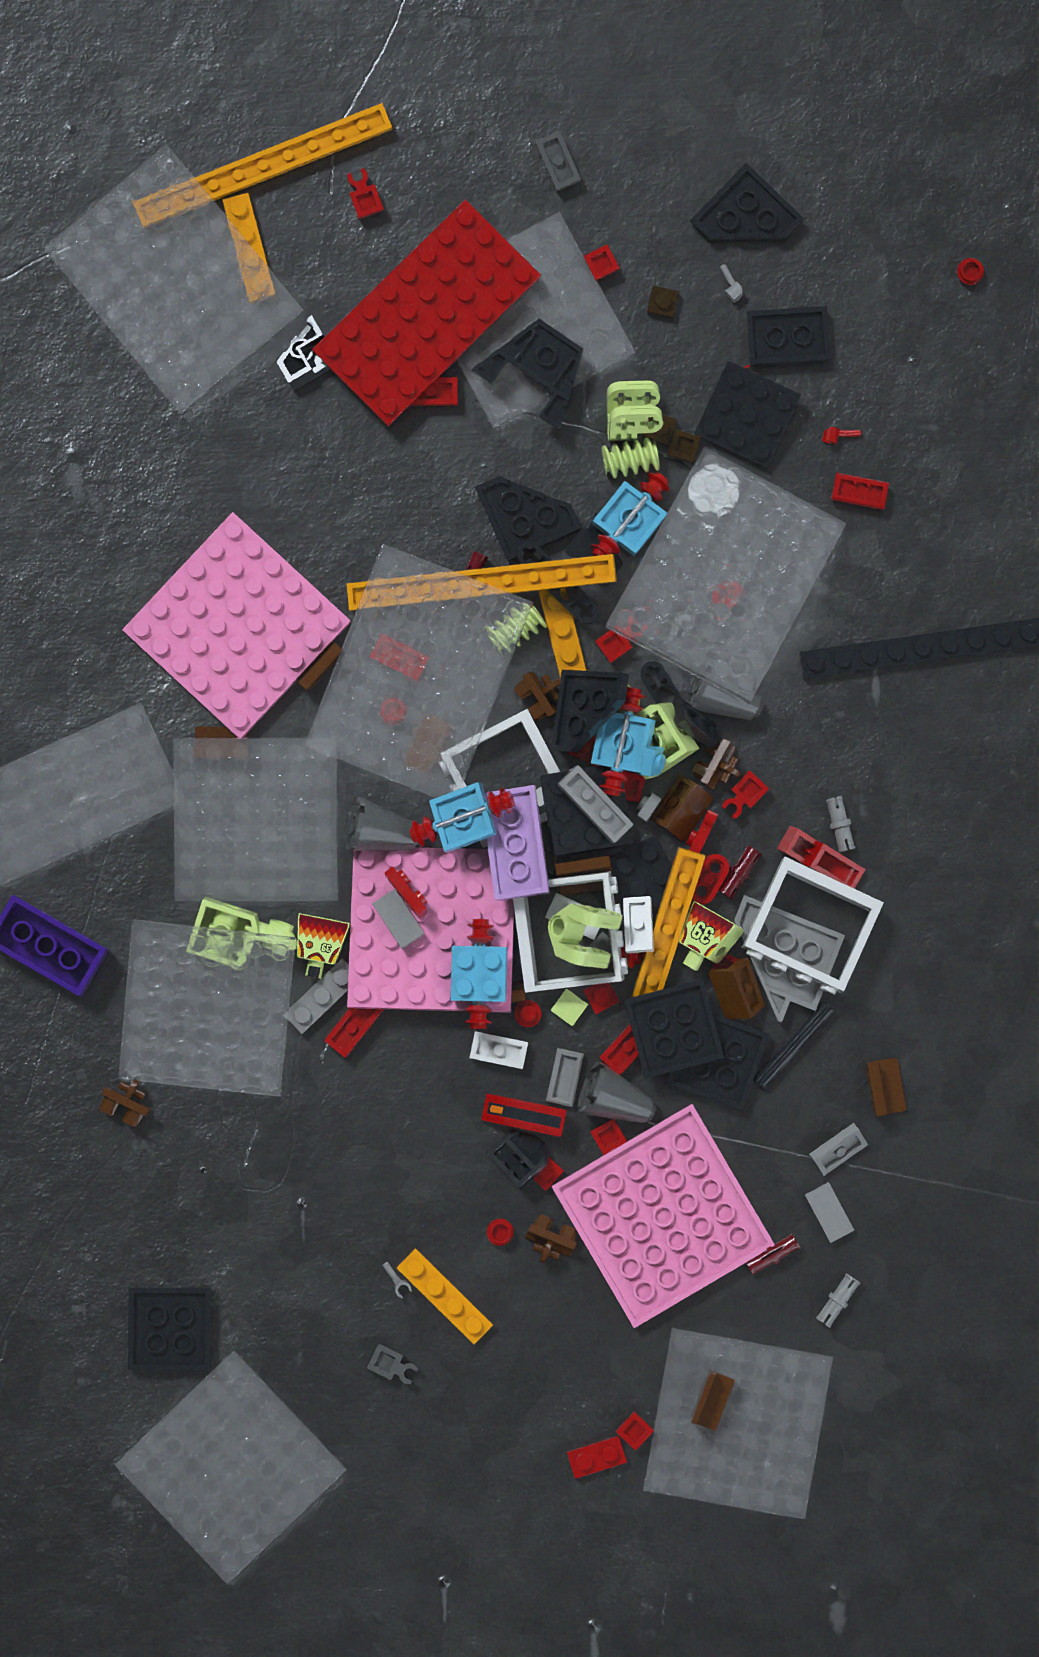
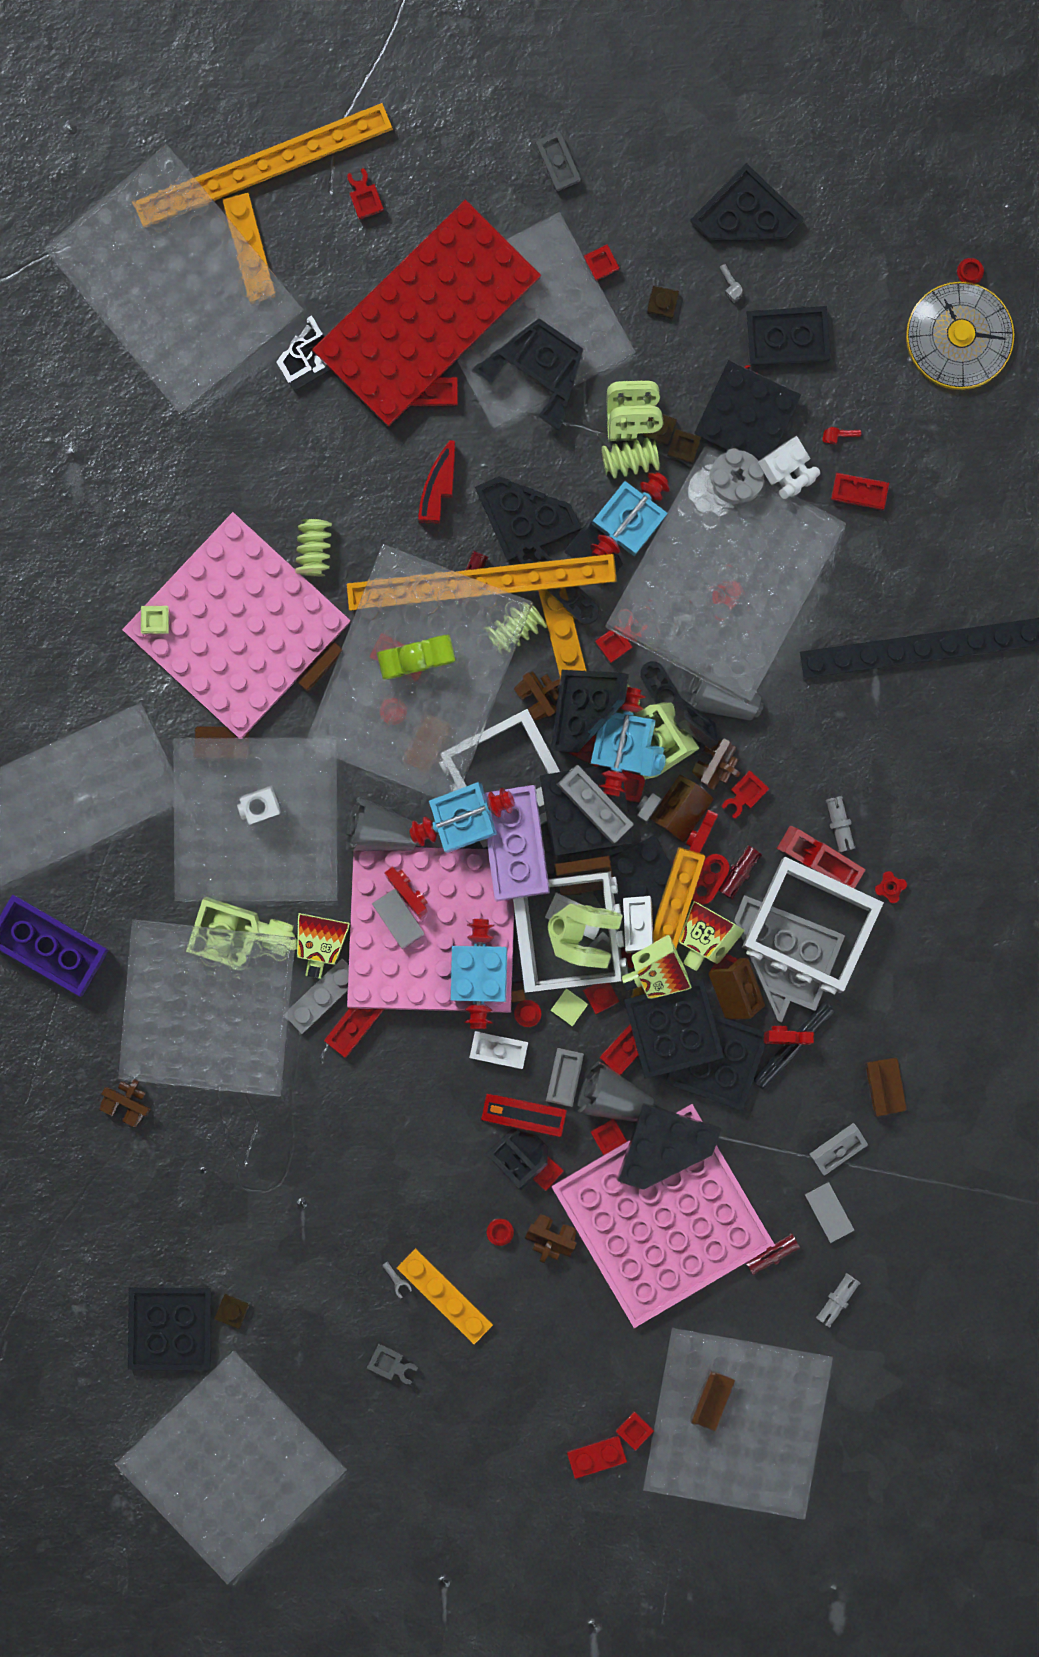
(154, 619): none -> yellowish green tile
(232, 1311): none -> dark brown plate
(271, 805): none -> white brick
(313, 547): none -> yellowish green piece
(416, 657): none -> lime piece
(438, 485): none -> red slope
(658, 970): none -> torso
(664, 1146): none -> black plate
(735, 462): none -> light grey plate
(781, 1035): none -> red plate
(787, 459): none -> white plate
(898, 886): none -> red plate
(959, 336): none -> light grey dish

